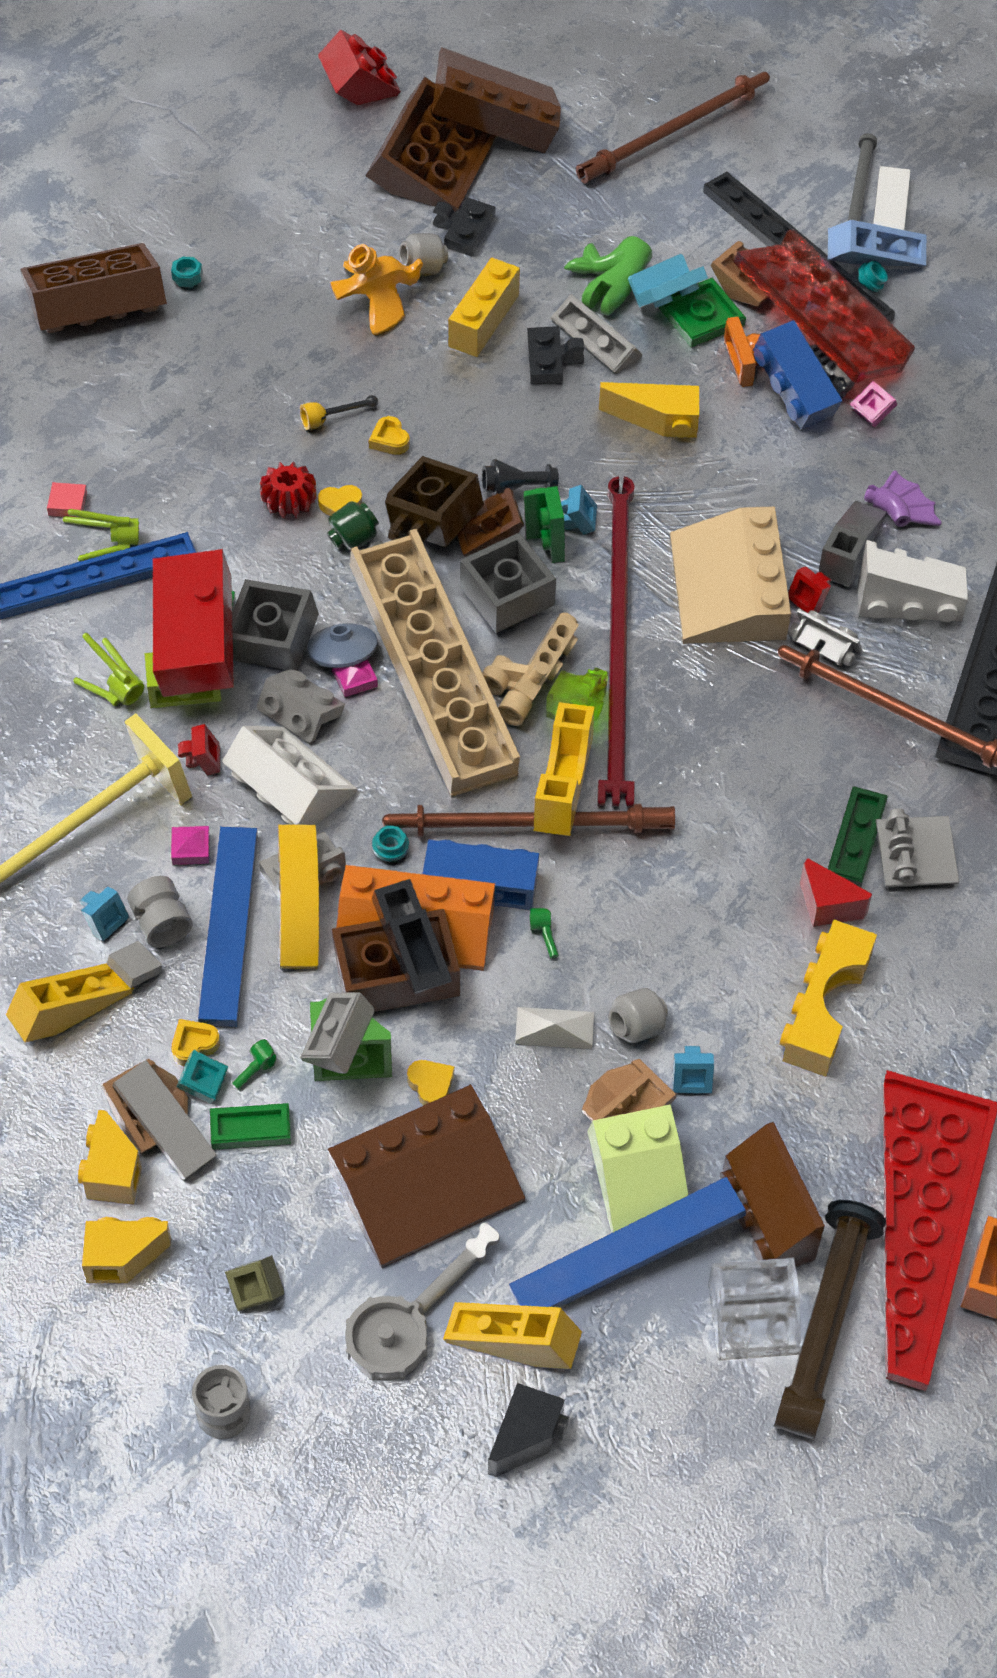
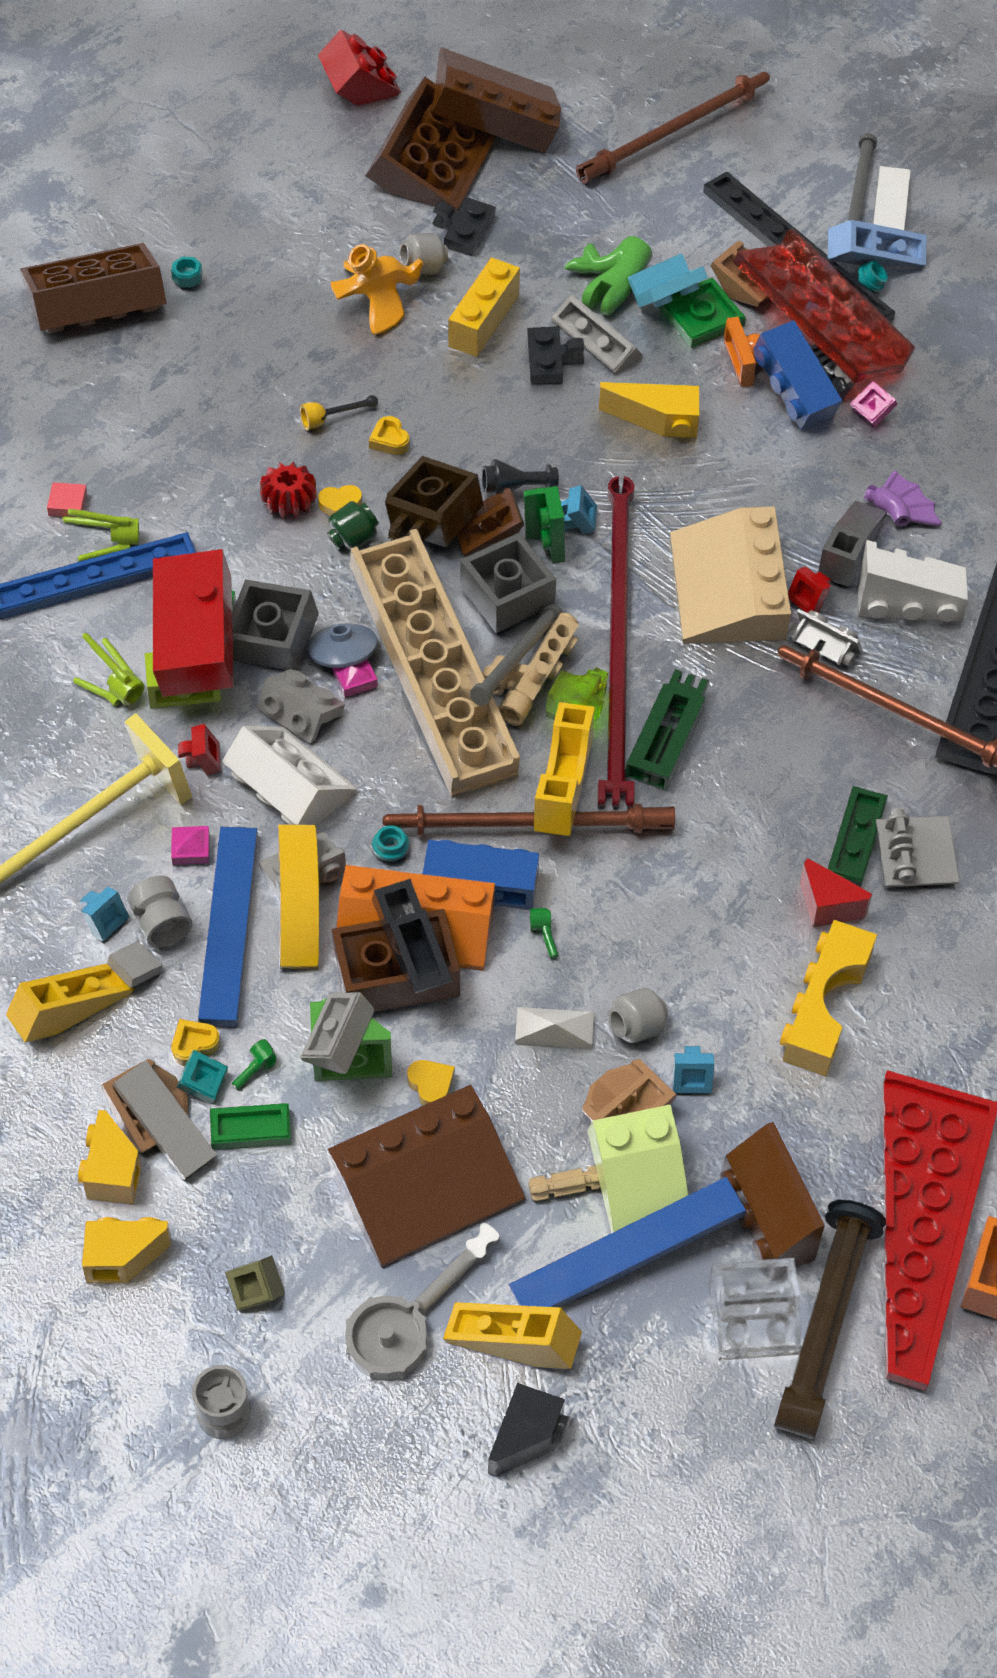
(482, 692): none -> dark grey bar
(563, 1183): none -> tan axle
(662, 747): none -> dark green hinge

